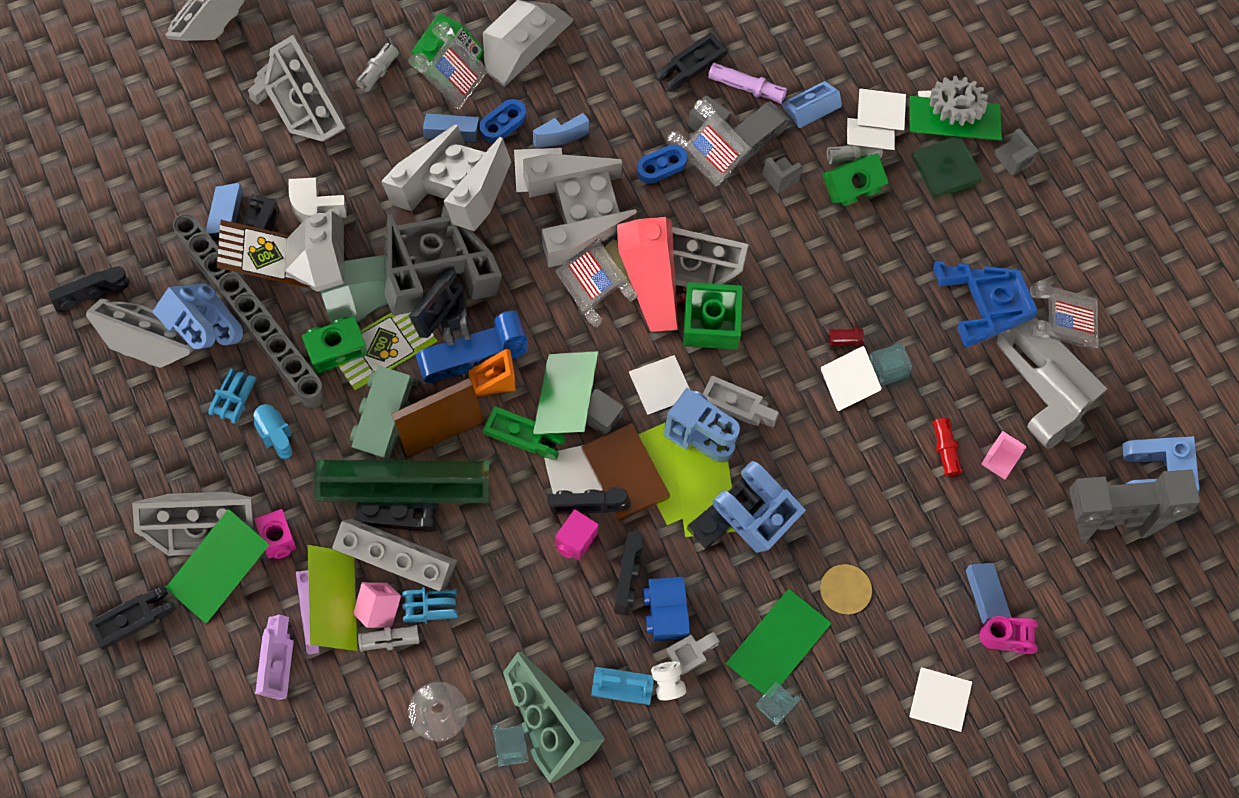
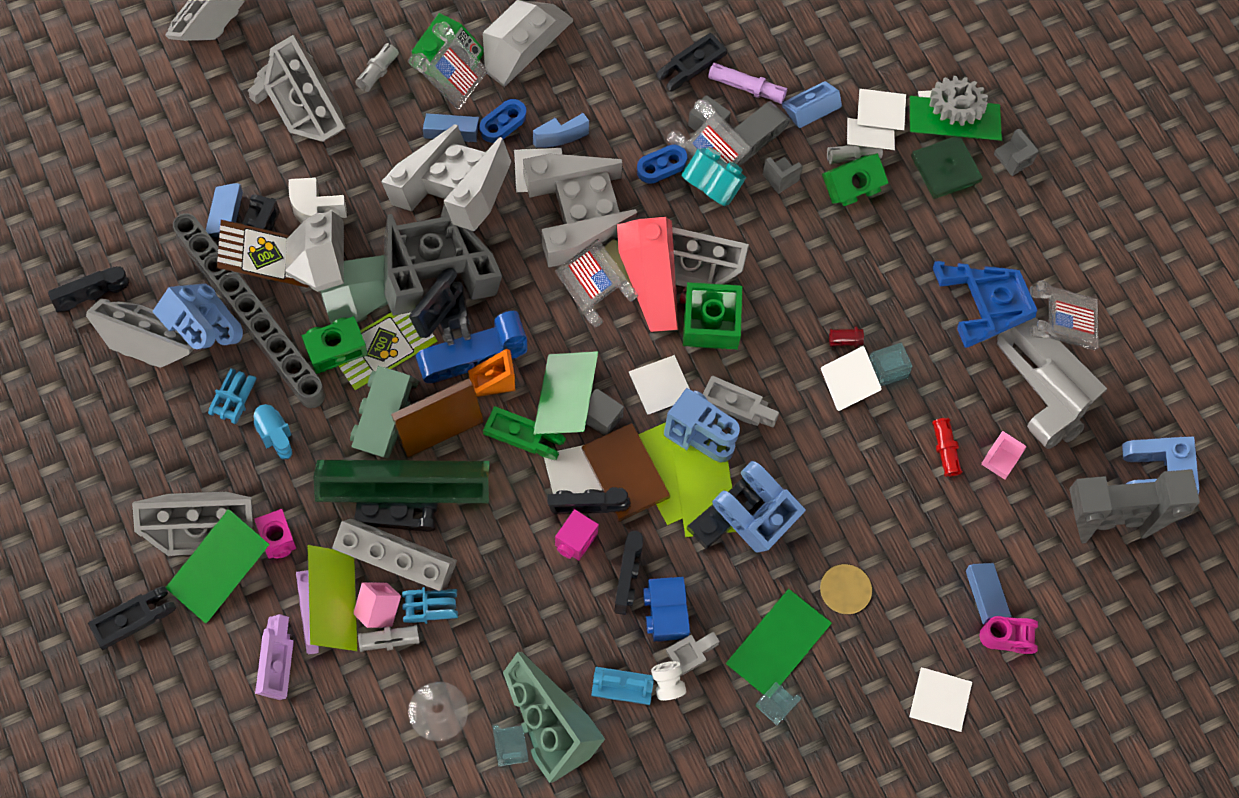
(714, 176): none -> teal brick

